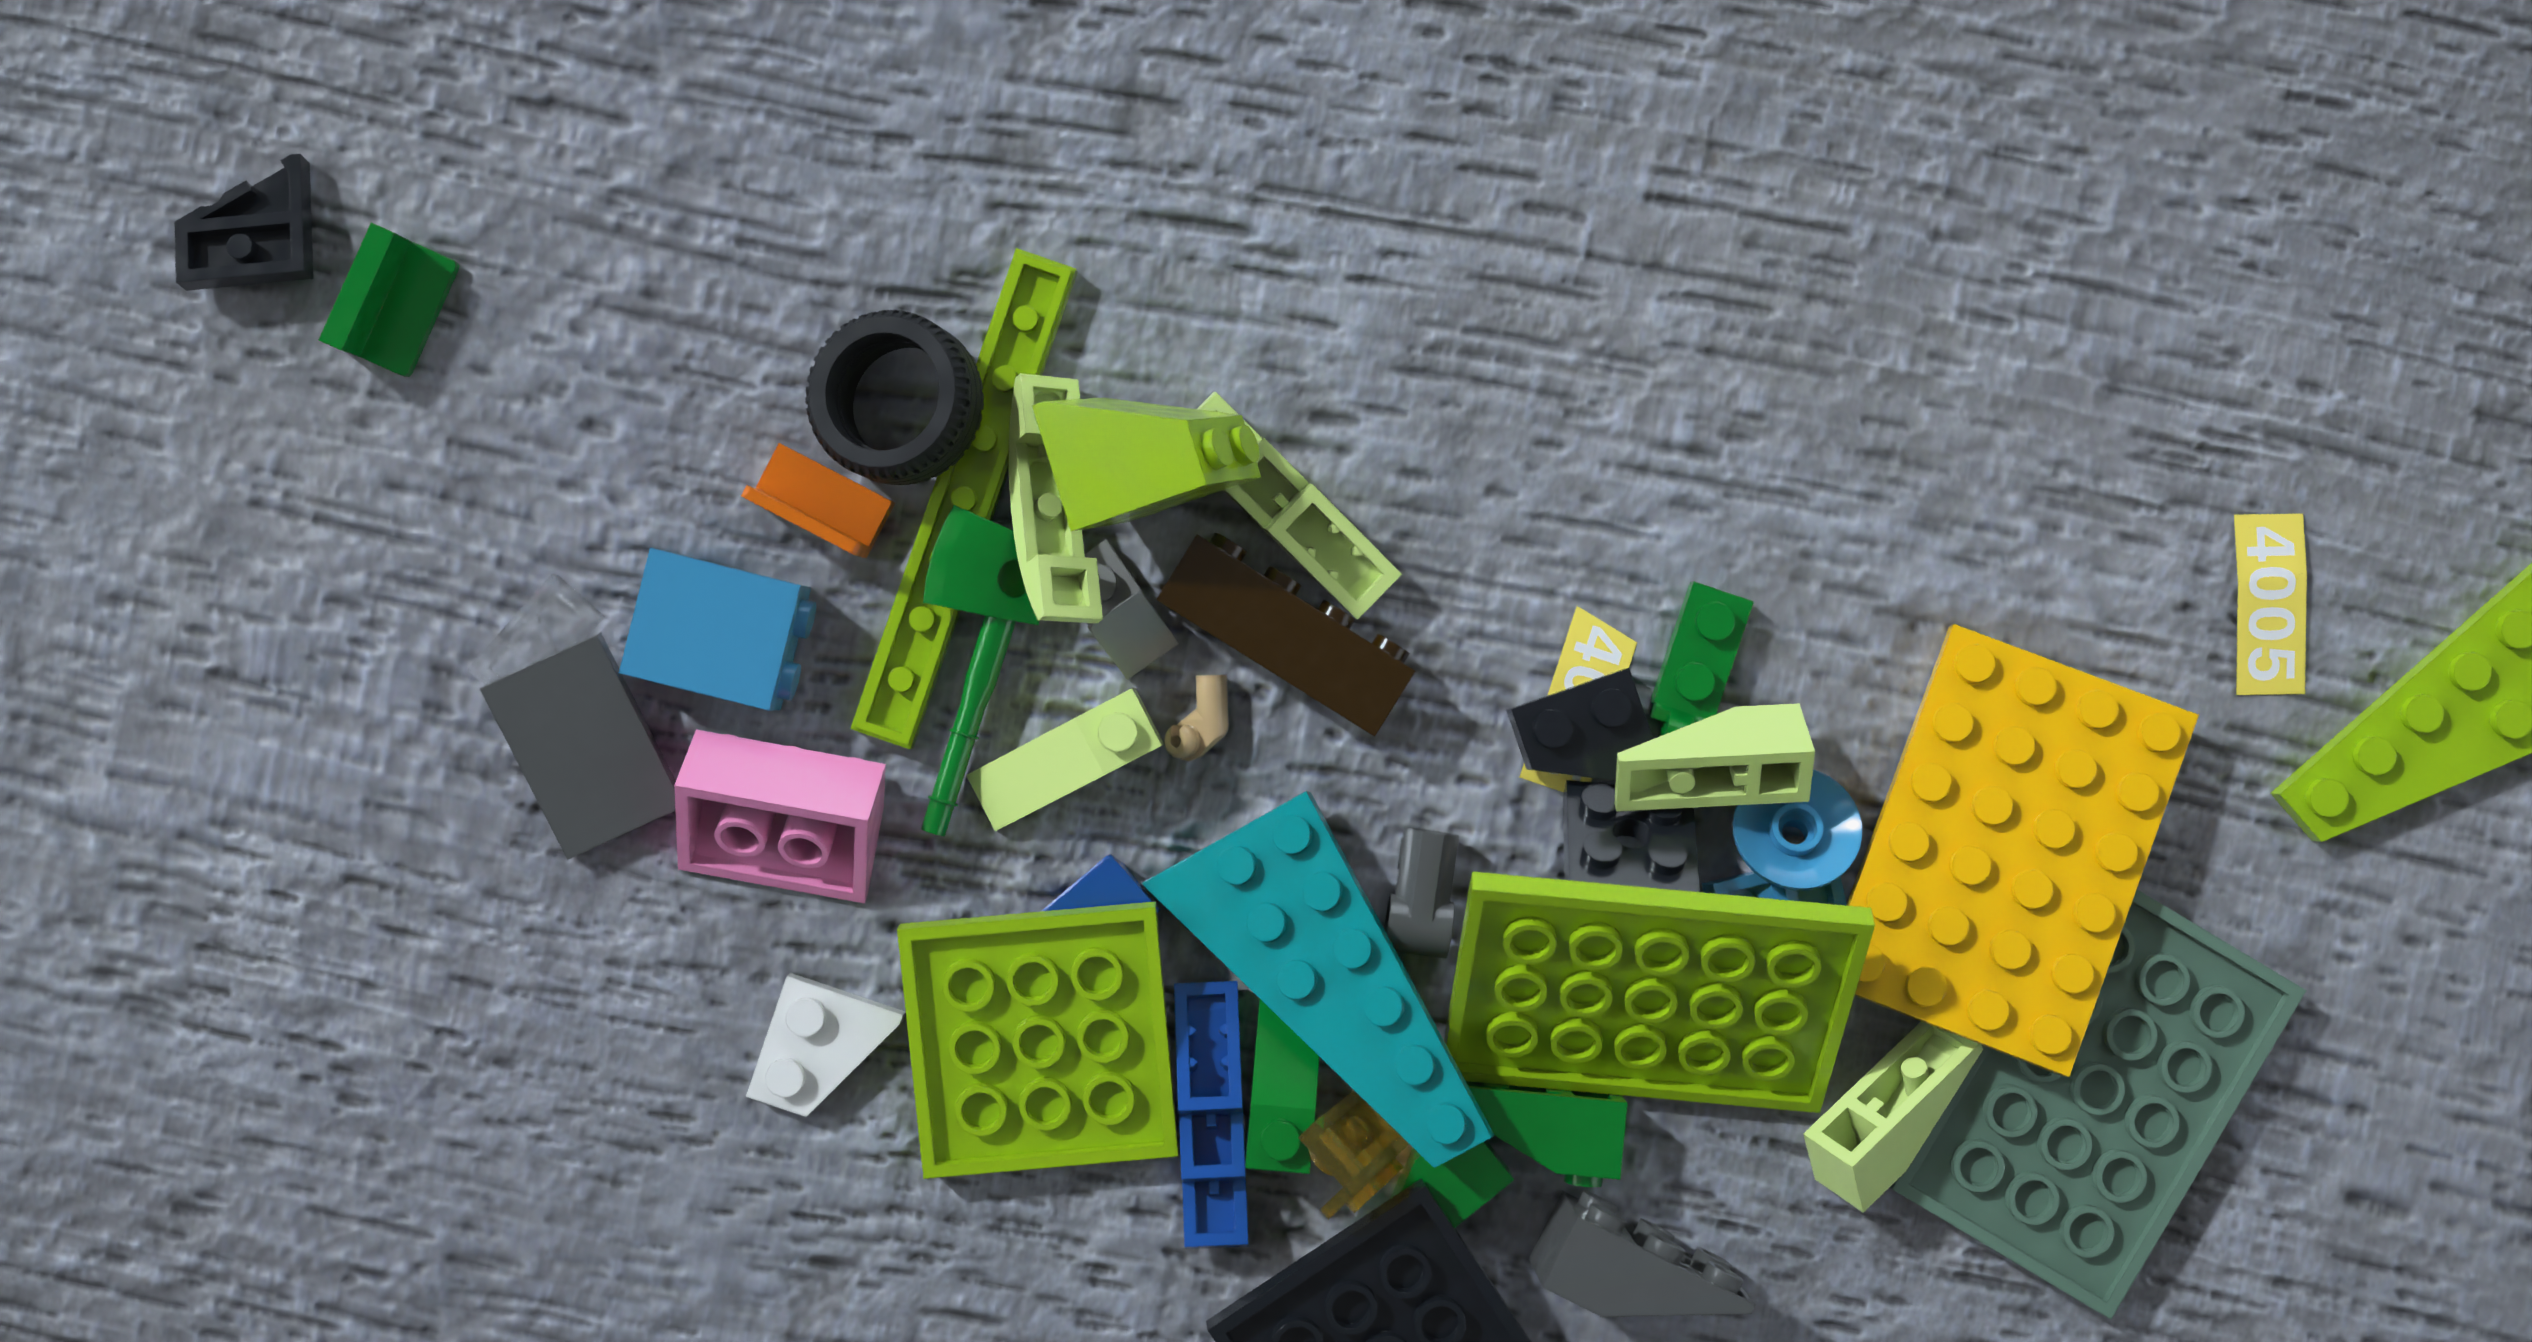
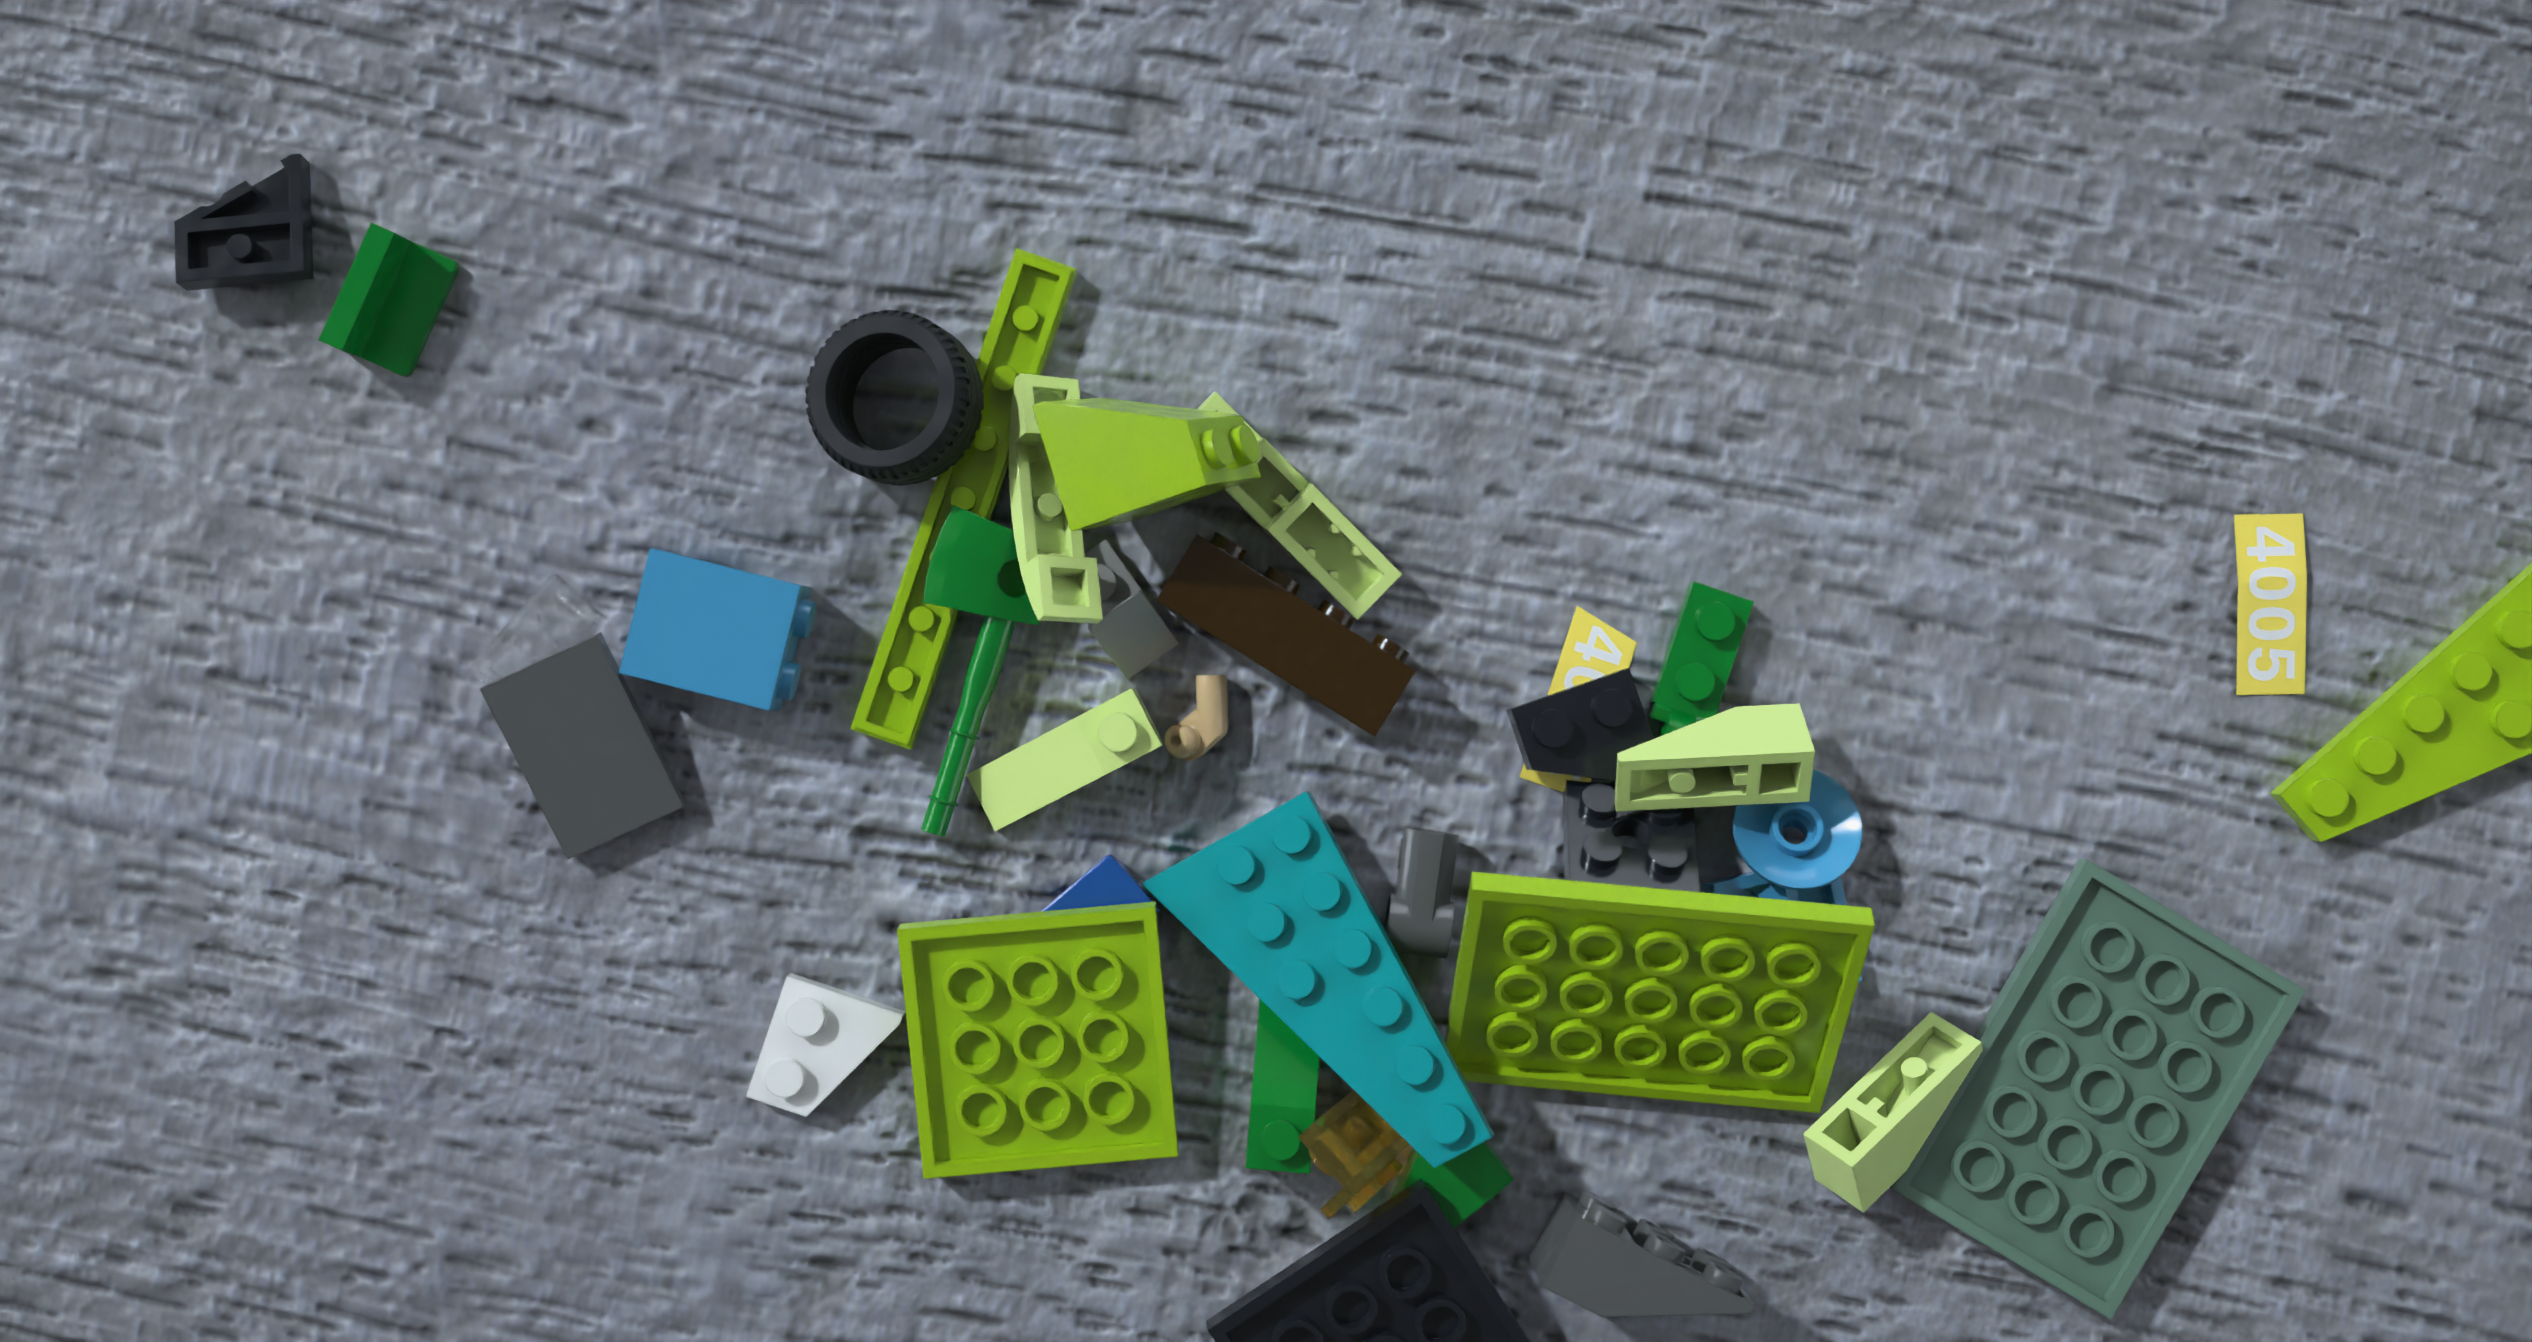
(778, 815): bright pink slope -> none
(821, 501): orange panel -> none
(1211, 1115): blue slope -> none
(1559, 1128): green slope -> none
(2014, 846): yellow plate -> none

